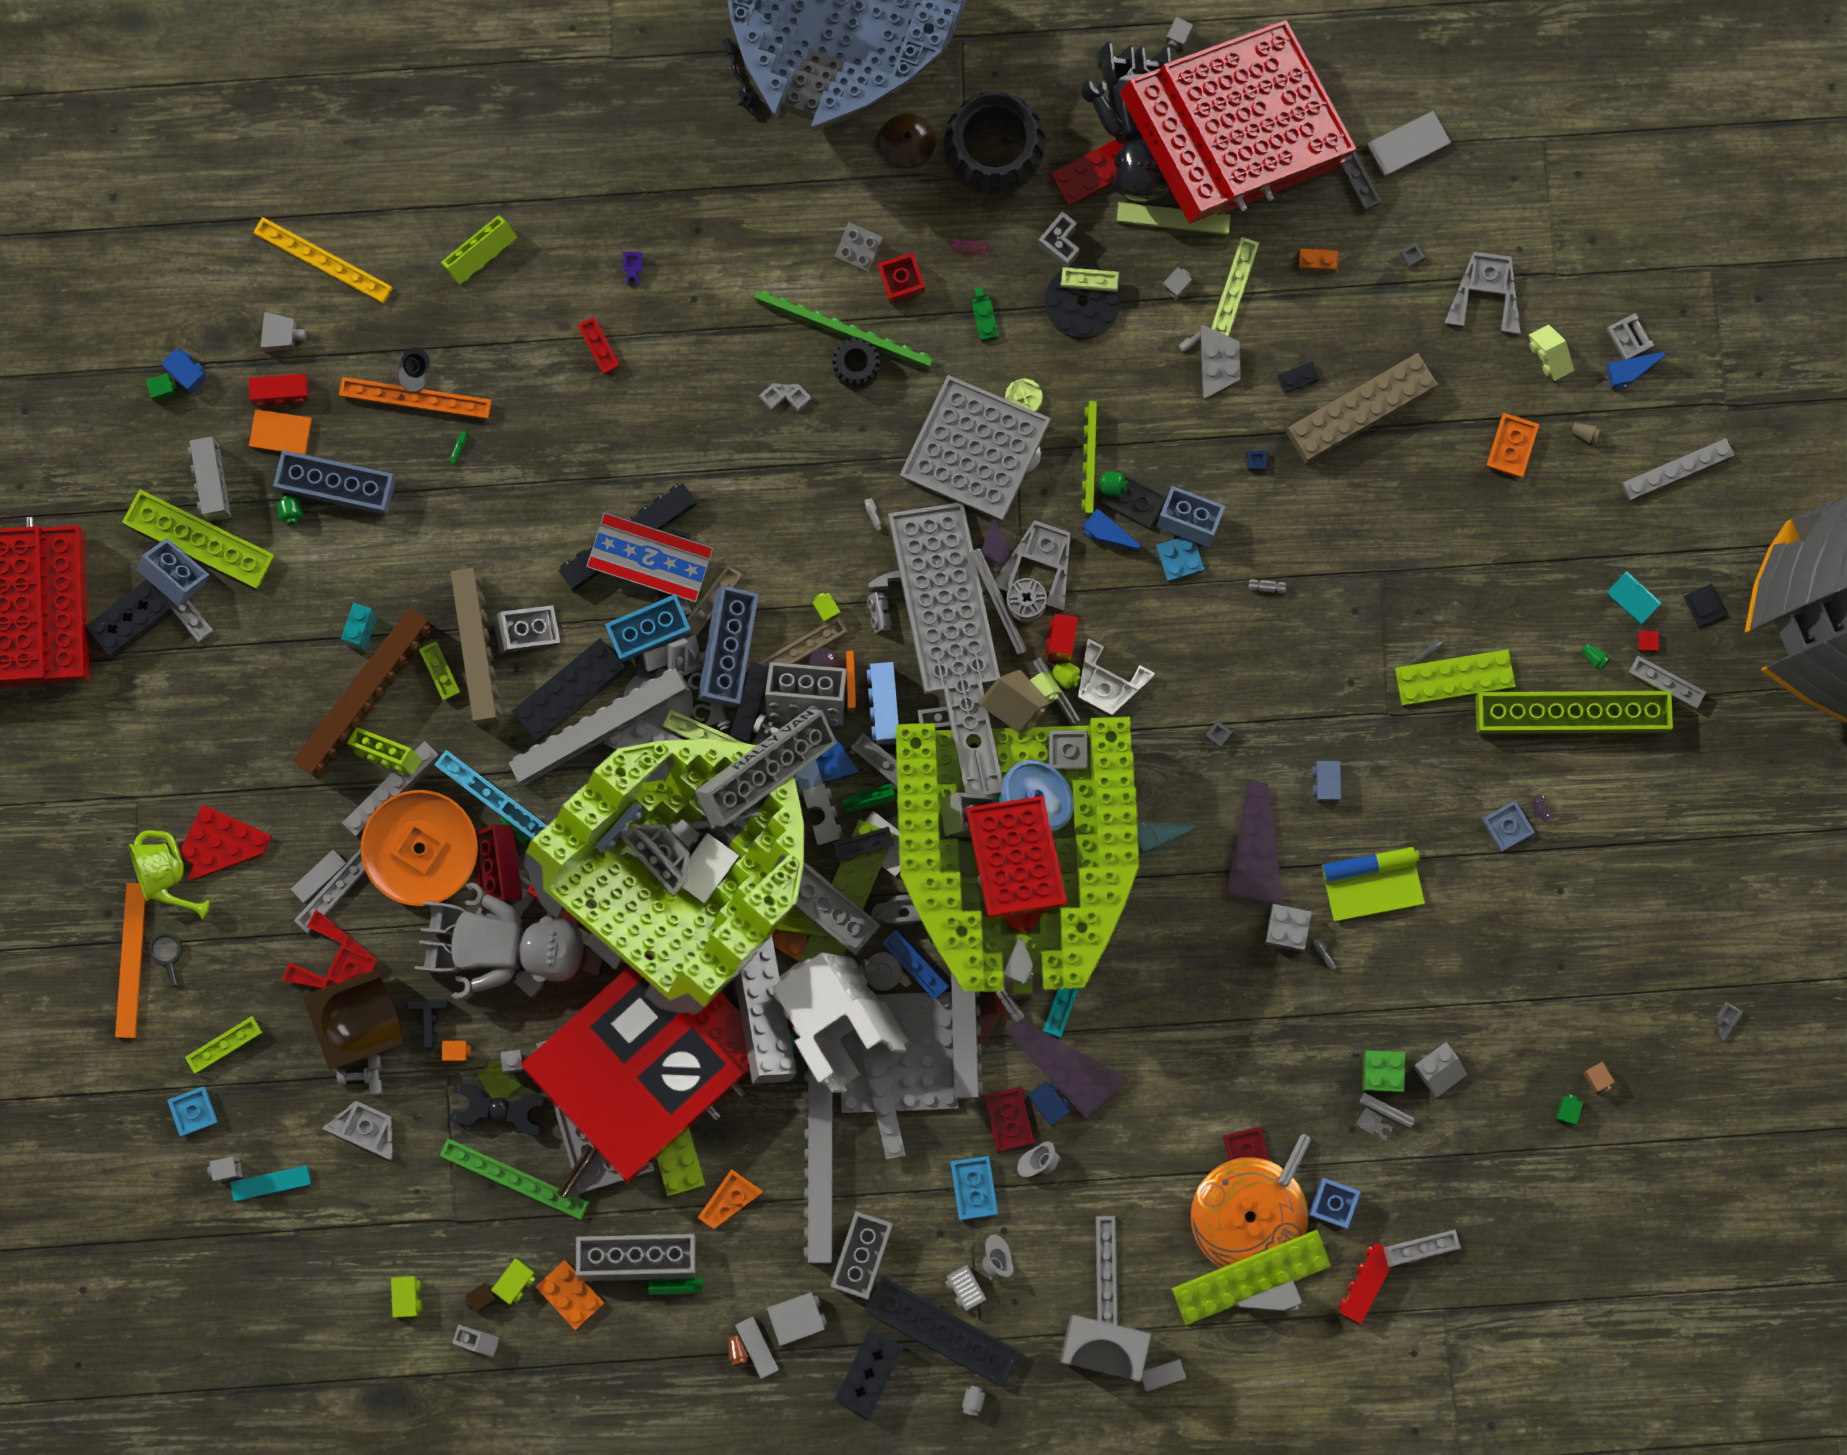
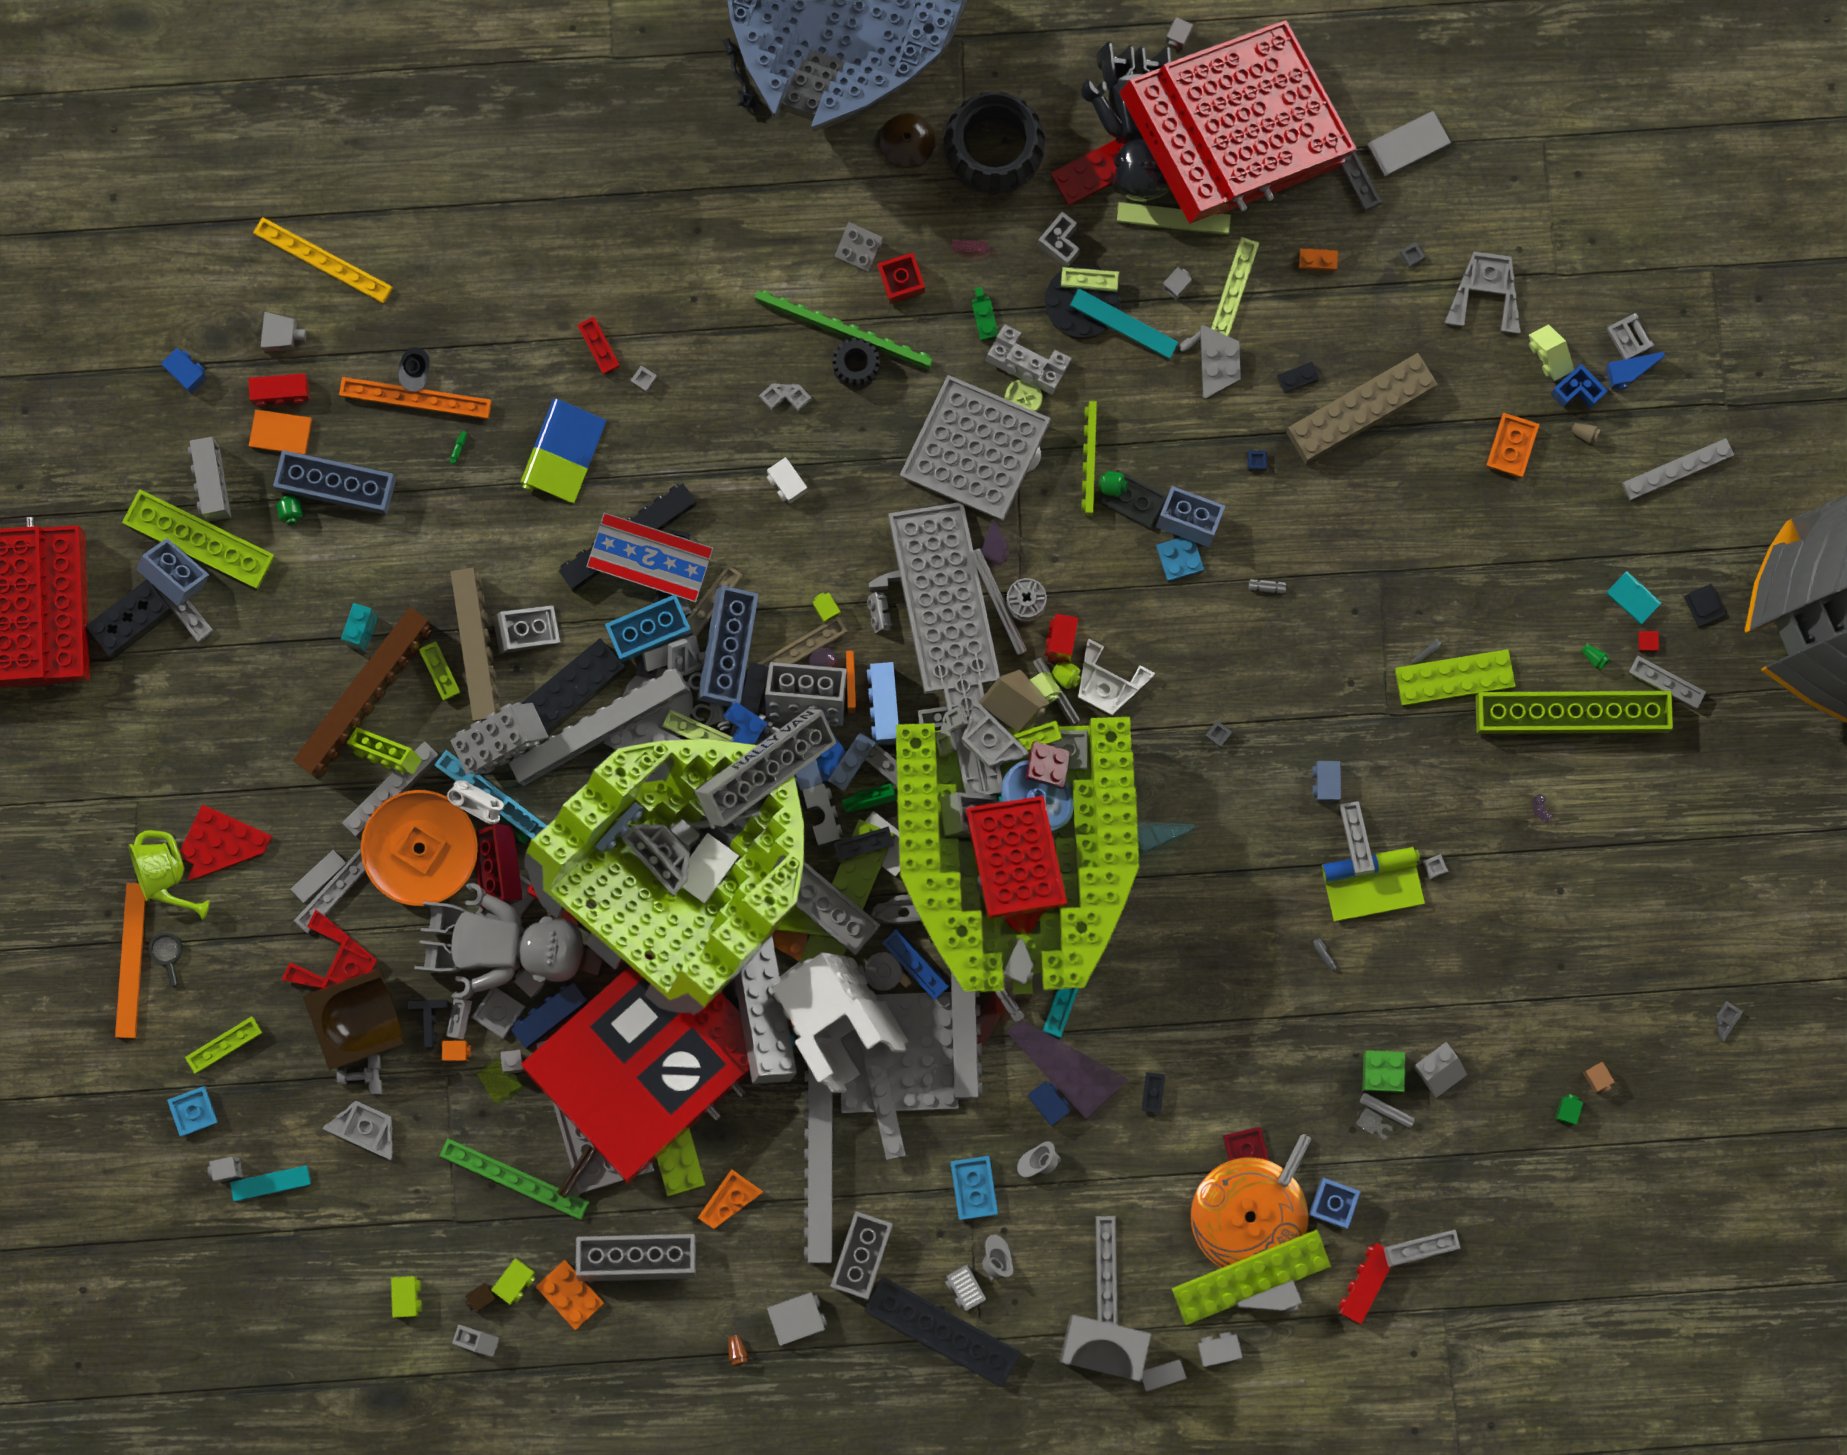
(161, 387): green brick -> none
(458, 1018): none -> light grey plate
(475, 801): none -> white piece
(479, 250): lime brick -> none
(498, 1012): none -> light grey tile
(499, 738): none -> light grey brick
(499, 1109): black piece -> none
(550, 1015): none -> dark blue brick
(563, 451): none -> door
(632, 263): dark purple plate -> none
(643, 379): none -> light grey plate
(675, 1286): green hinge -> none
(748, 724): none -> blue brick
(757, 1347): light grey tile -> none
(787, 481): none -> white brick
(852, 761): none -> sand blue plate
(871, 510): light grey piece -> none
(873, 1386): black brick -> none
(946, 738): none -> light grey tile
(973, 1400): light grey brick -> none
(990, 739): none -> light grey wing
(1009, 1119): dark red tile -> none
(1025, 363): none -> light grey bracket
(1045, 734): none -> lime plate
(1046, 546): light grey wing -> none
(1047, 765): none -> plate
(1106, 531): blue slope -> none
(1123, 324): none -> teal tile
(1153, 1092): none -> black plate
(1219, 1349): none -> light grey brick
(1255, 860): clear purple wing -> none
(1288, 928): light grey brick -> none
(1357, 838): none -> light grey plate
(1435, 866): none -> light grey tile
(1508, 826): sand blue tile -> none
(1580, 384): none -> blue brick

